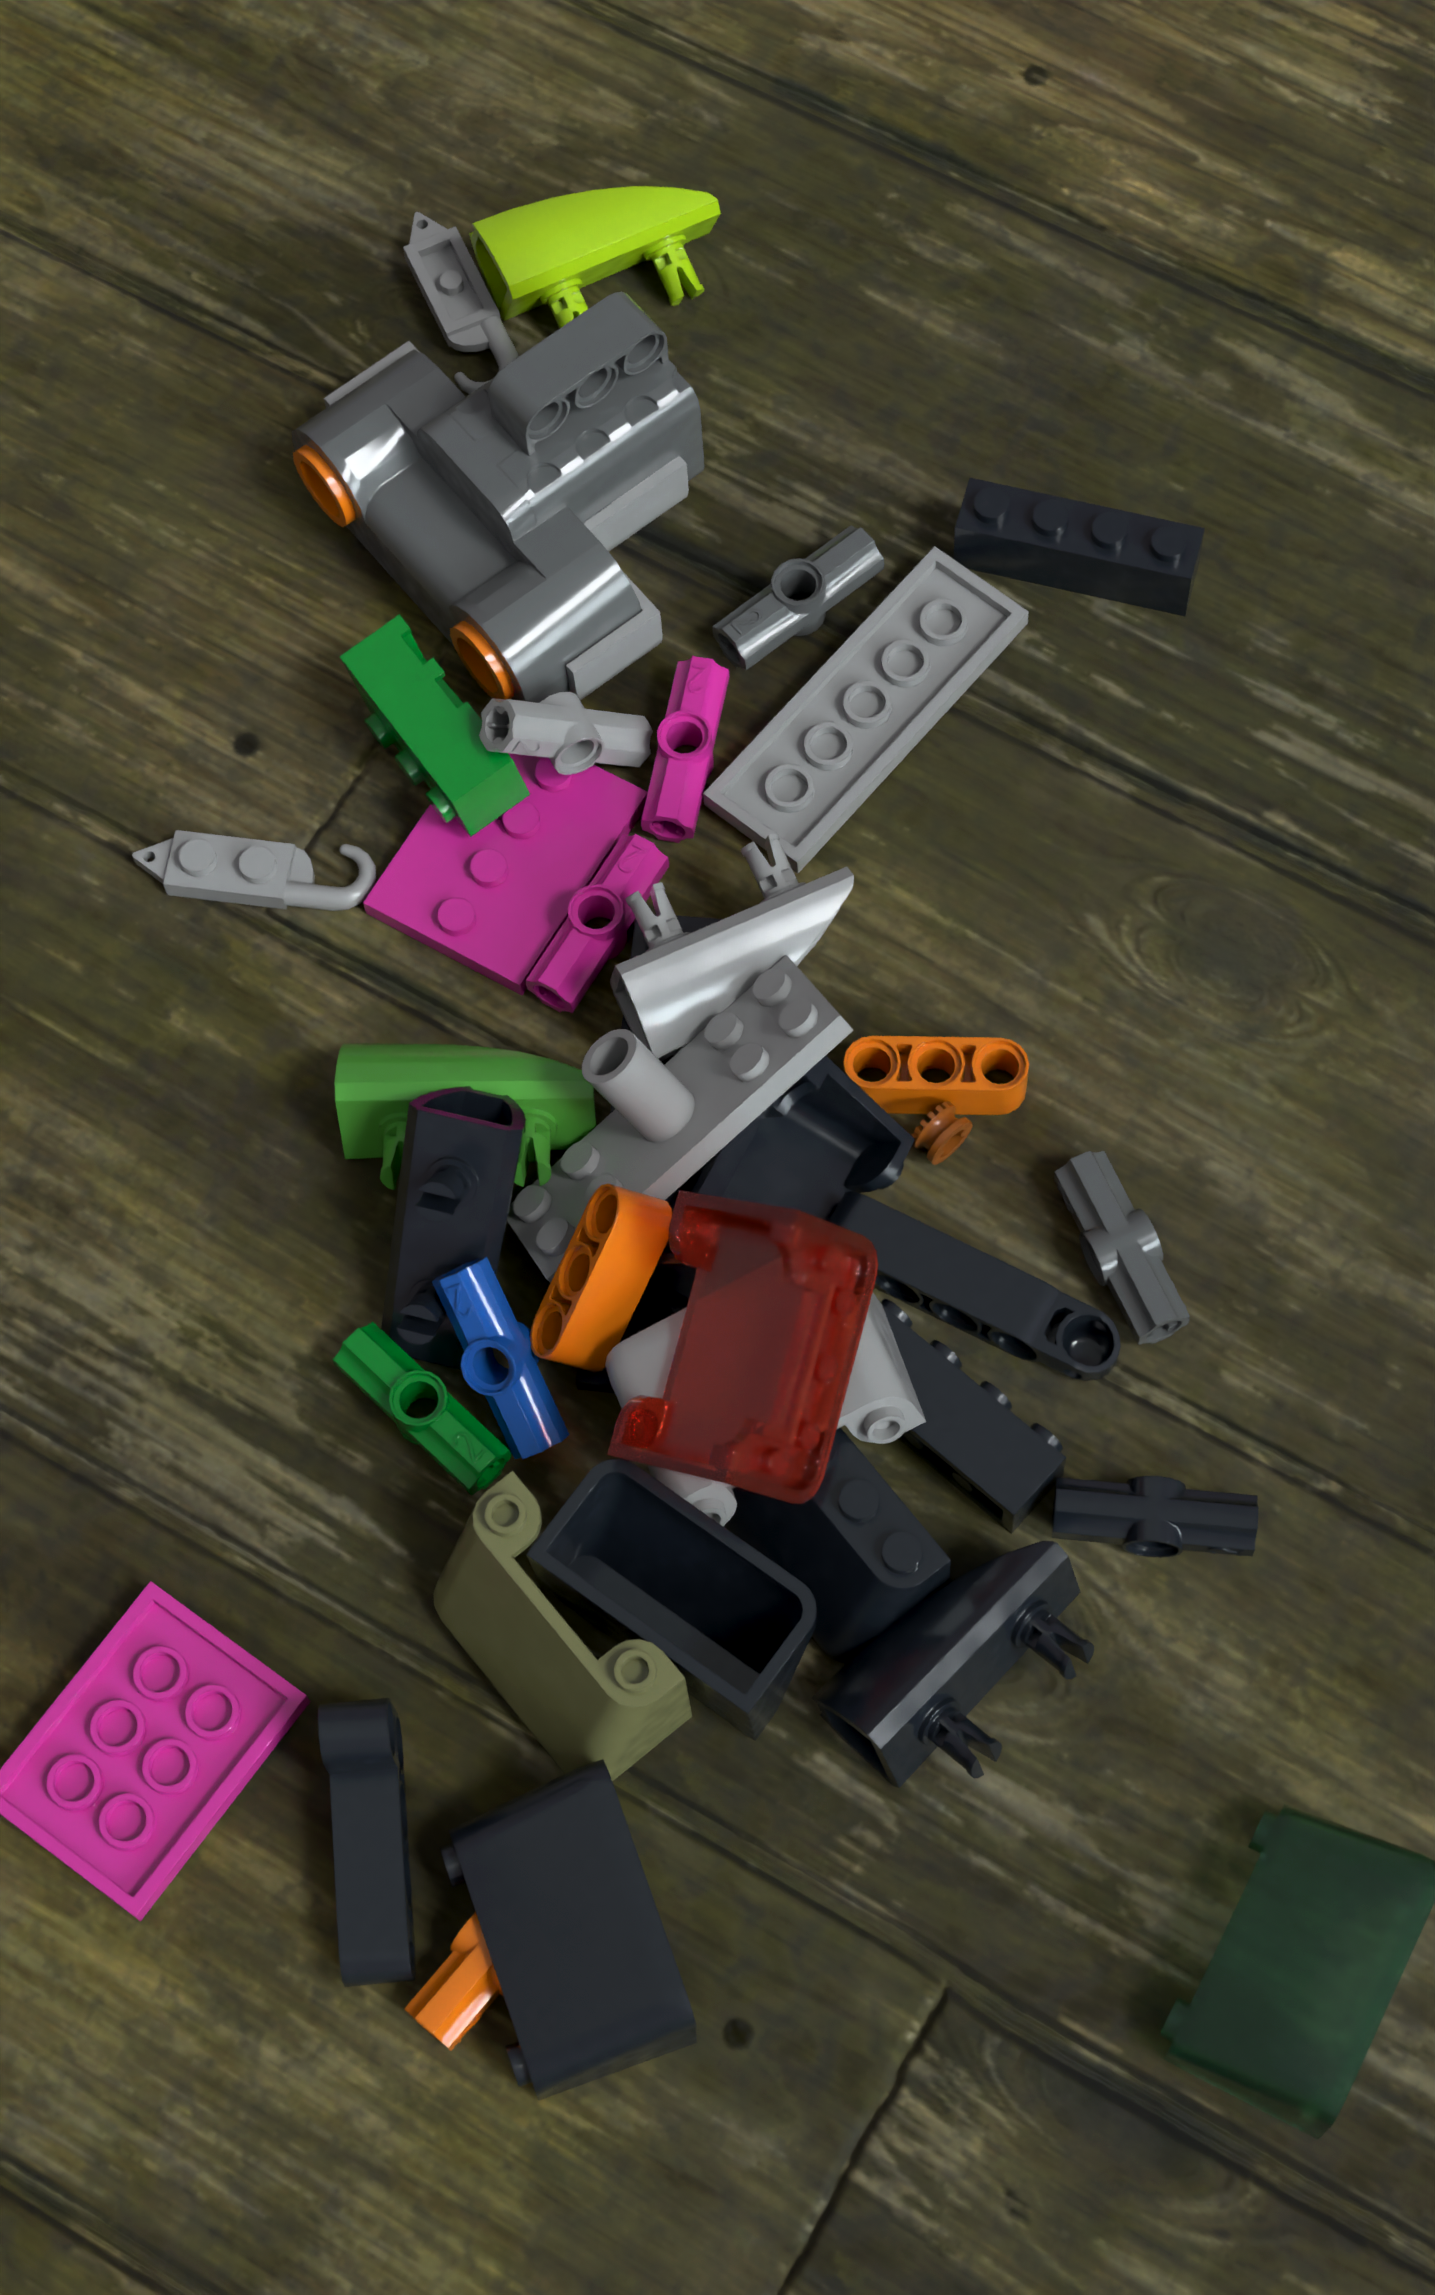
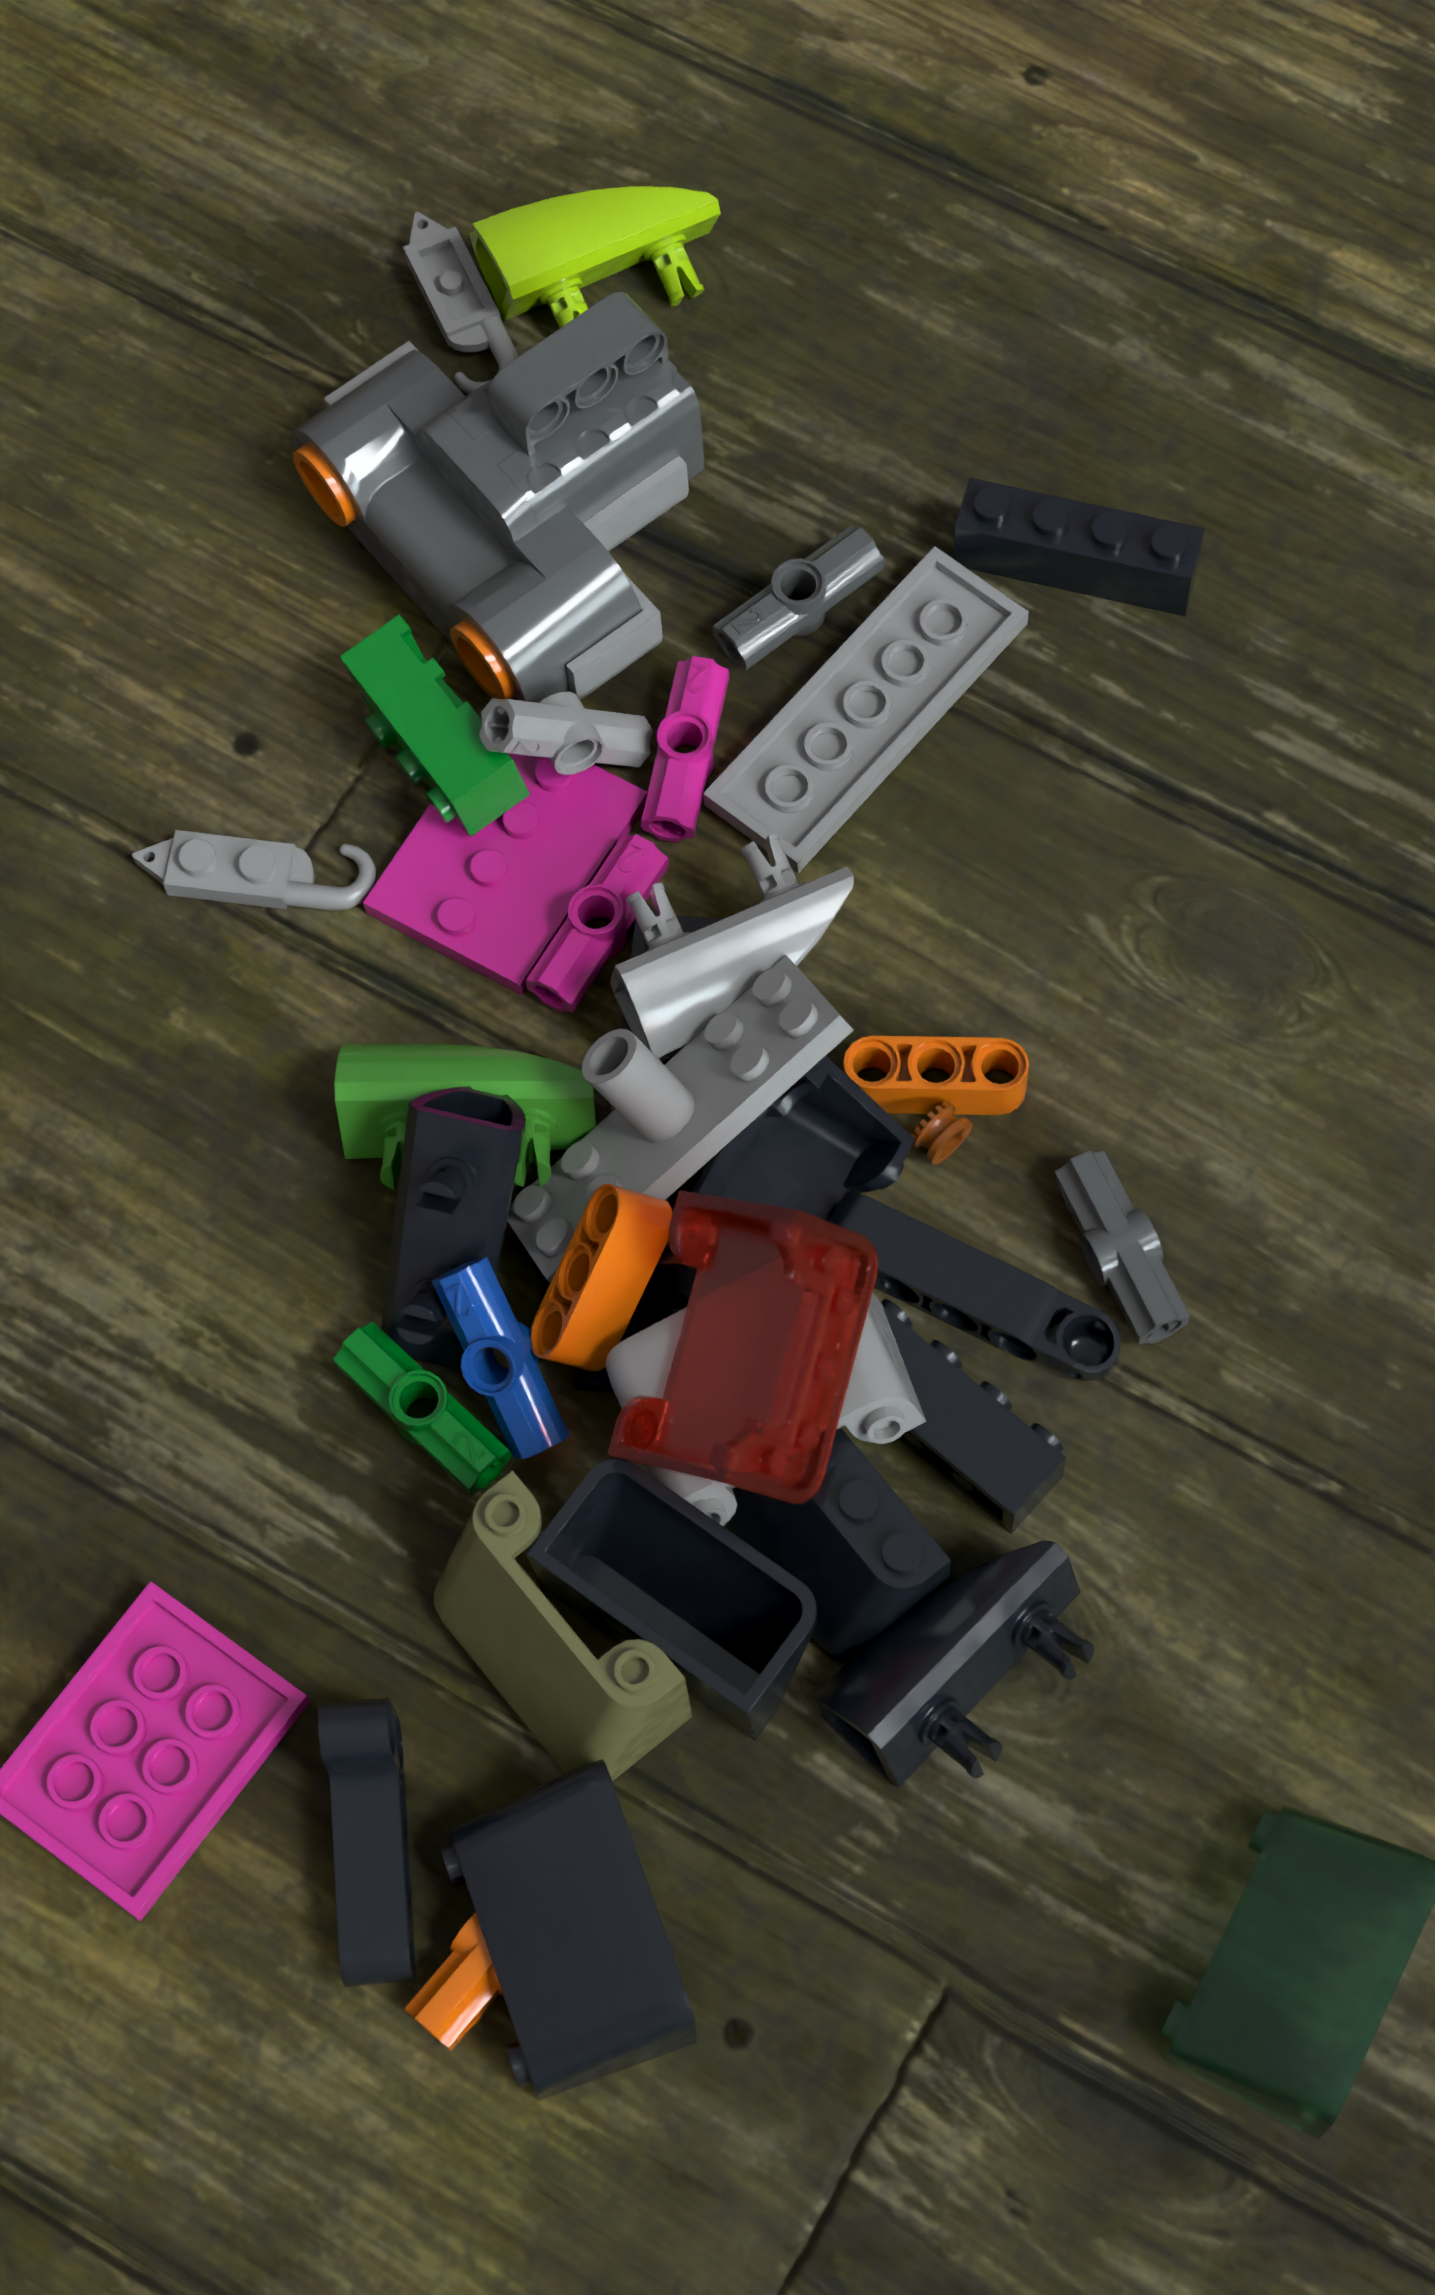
(1155, 1516): black piece -> none

